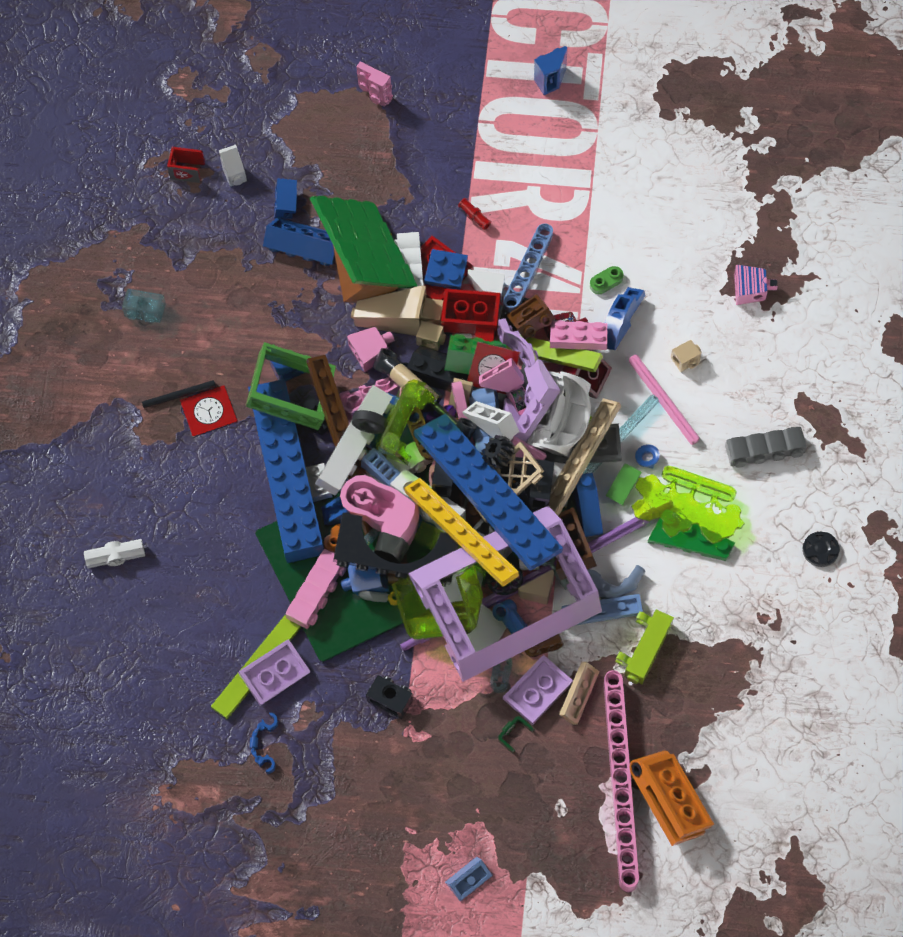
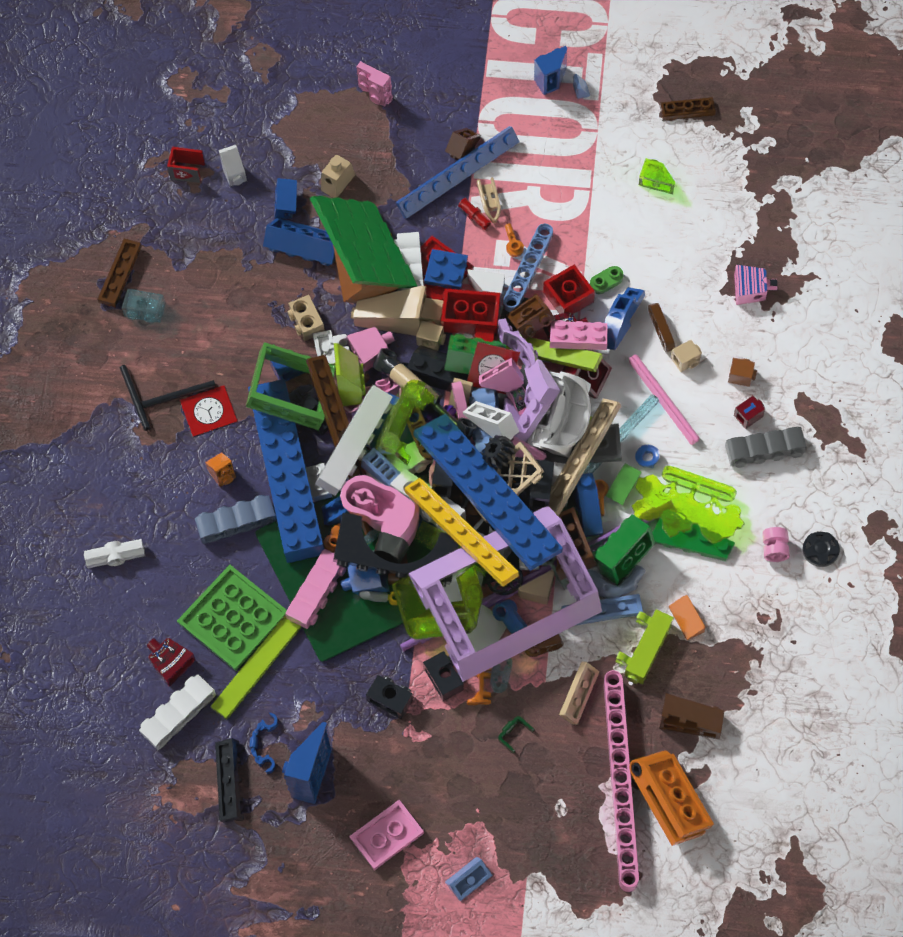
(119, 272): none -> reddish brown plate
(135, 398): none -> black piece
(169, 659): none -> dark red torso
(177, 712): none -> white brick
(221, 469): none -> orange slope
(228, 780): none -> black hinge
(232, 617): none -> bright green plate
(235, 519): none -> sand blue brick
(274, 672): lavender plate -> none
(308, 317): none -> tan brick
(308, 765): none -> blue slope
(325, 344): none -> white plate
(336, 176): none -> tan torso
(349, 376): none -> lime slope
(369, 421): black tyre -> none
(386, 834): none -> bright pink plate
(447, 686): none -> black brick
(457, 172): none -> blue plate
(462, 143): none -> reddish brown slope
(478, 698): none -> orange piece
(490, 203): none -> tan piece
(513, 247): none -> orange plate
(537, 689): lavender plate -> none
(569, 291): none -> red brick
(580, 87): none -> medium blue slope
(602, 489): none -> orange plate
(624, 549): none -> green brick
(656, 177): none -> clear neon green slope
(661, 327): none -> reddish brown beam
(687, 108): none -> reddish brown tile
(687, 617): none -> orange slope
(691, 717): none -> reddish brown wedge
(742, 372): none -> dark orange brick
(749, 411): none -> dark red brick
(776, 544): none -> bright pink wheel

